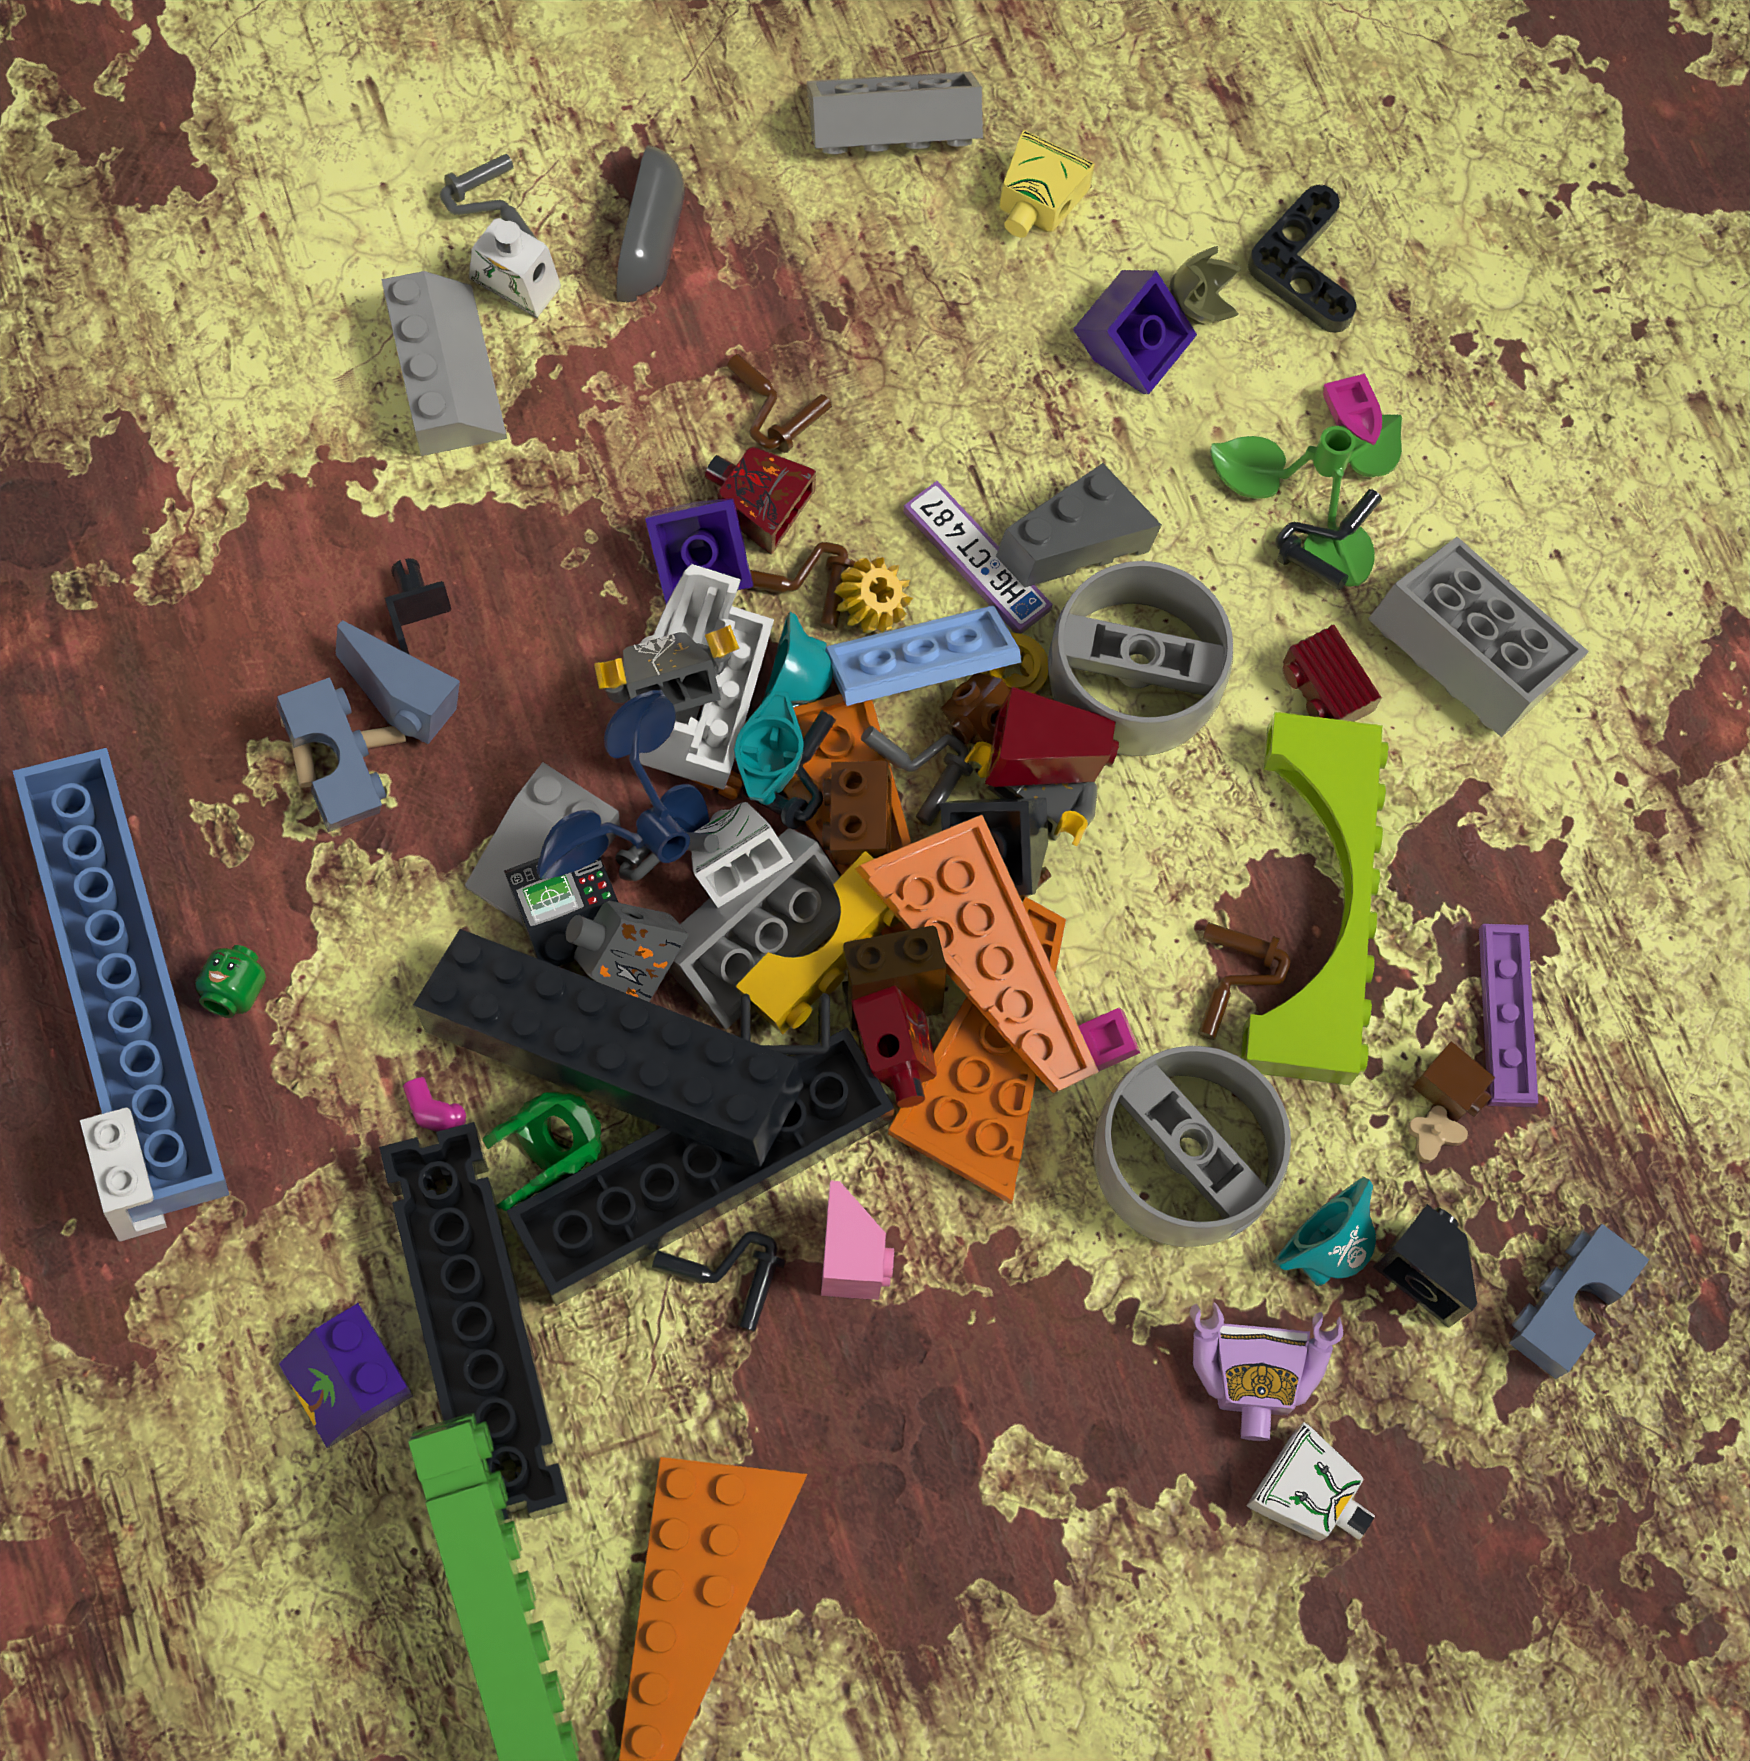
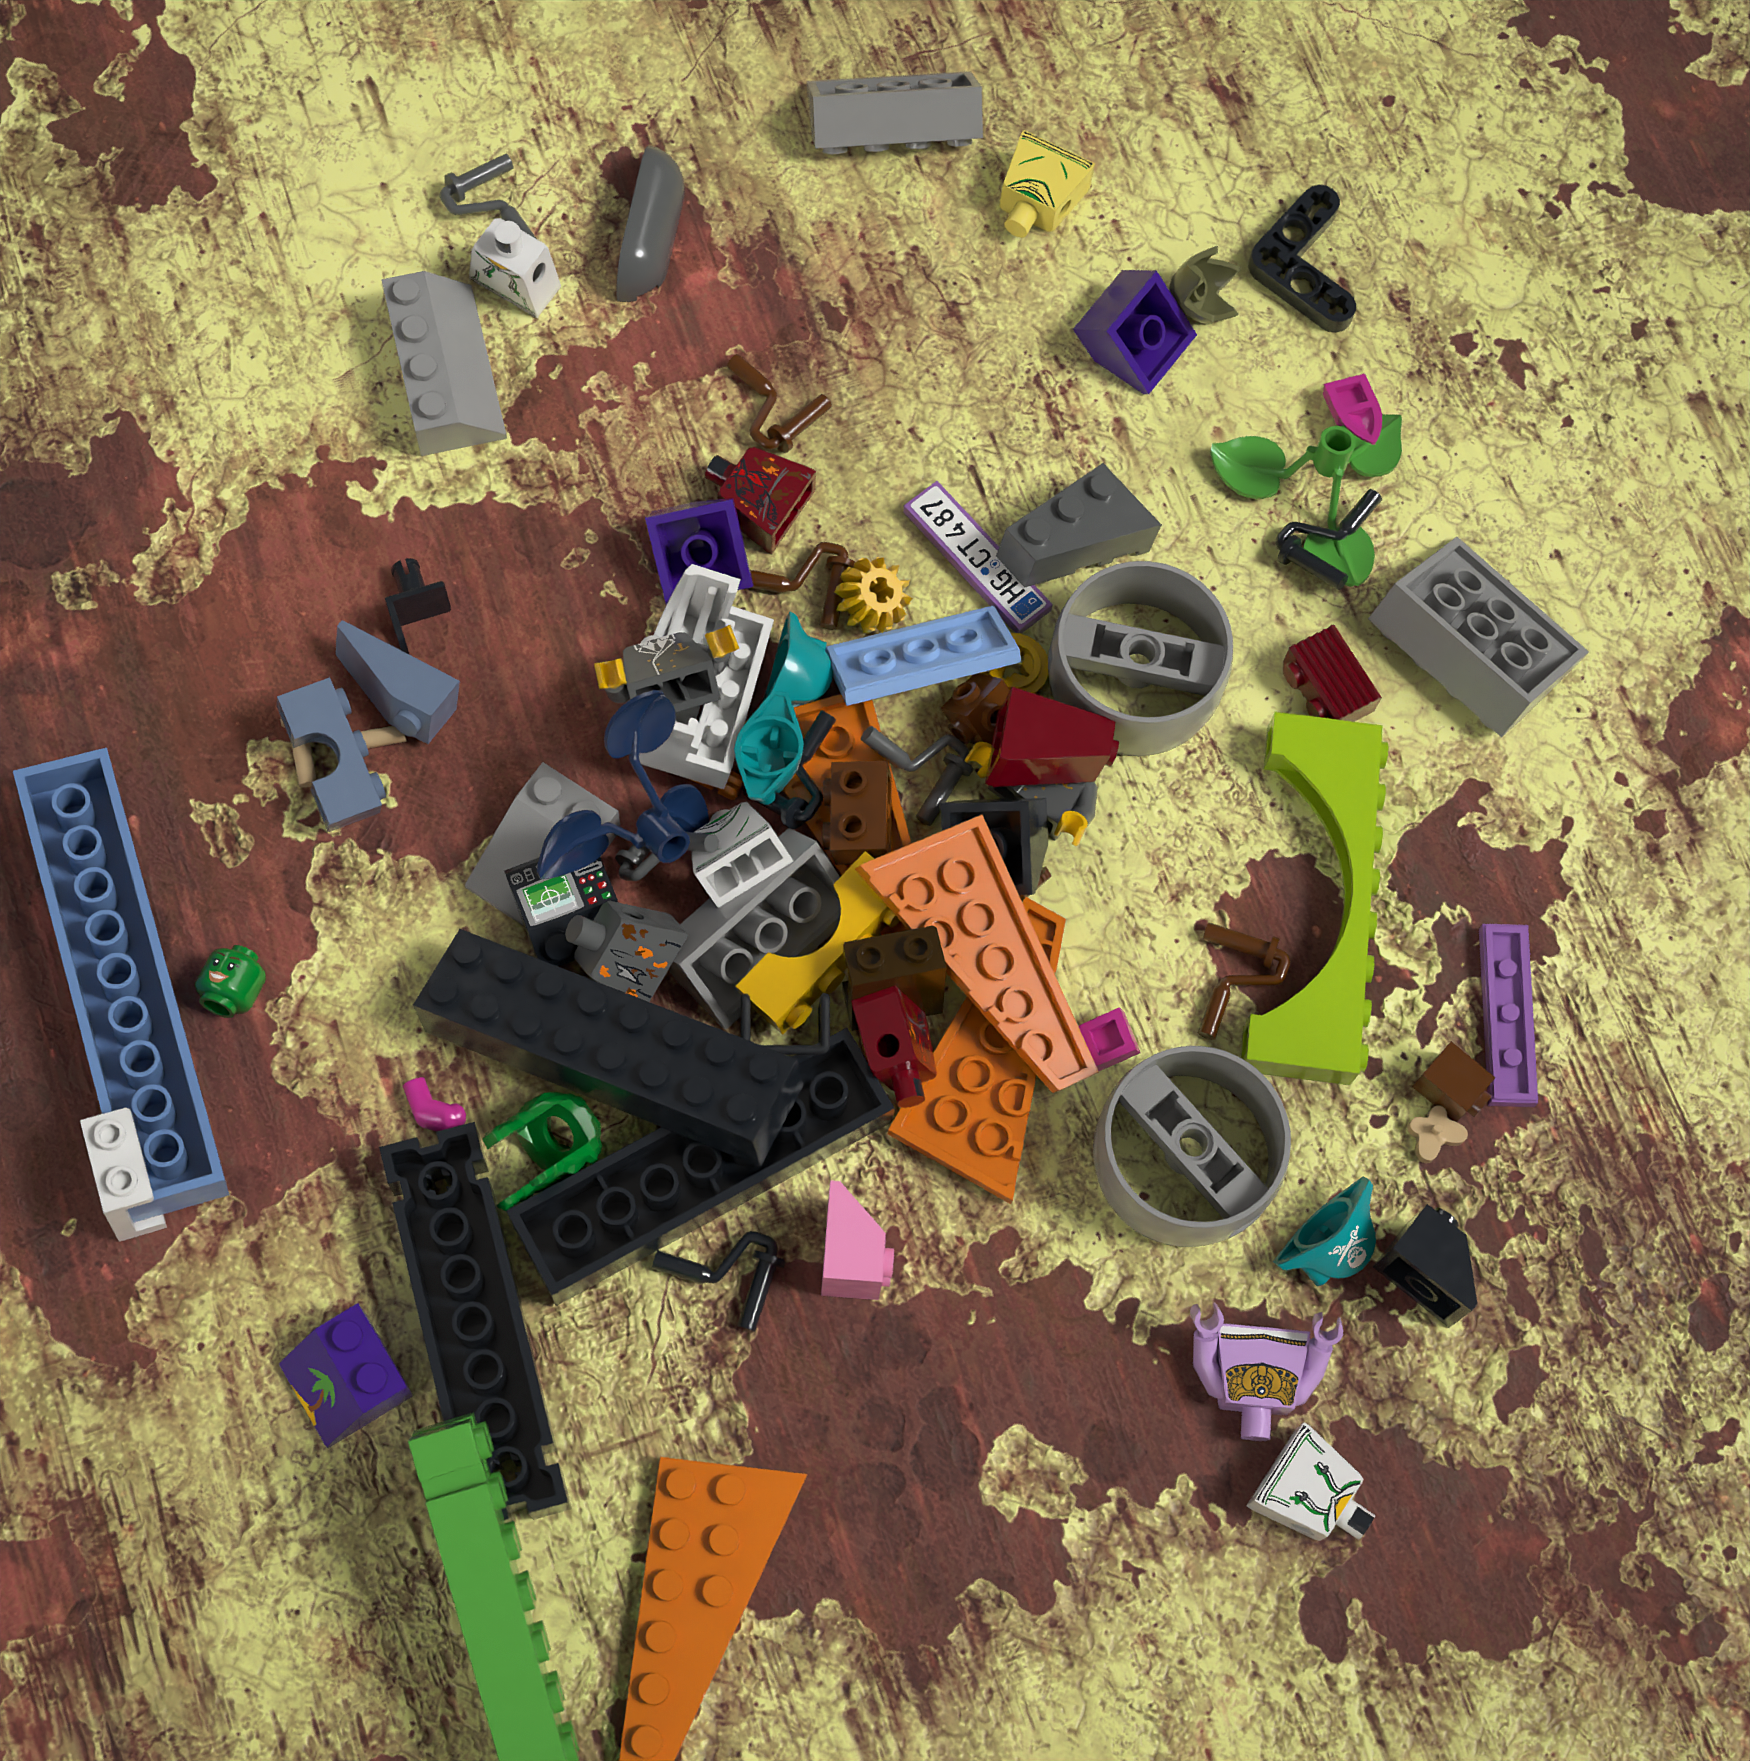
(1550, 1330): sand blue arch -> none

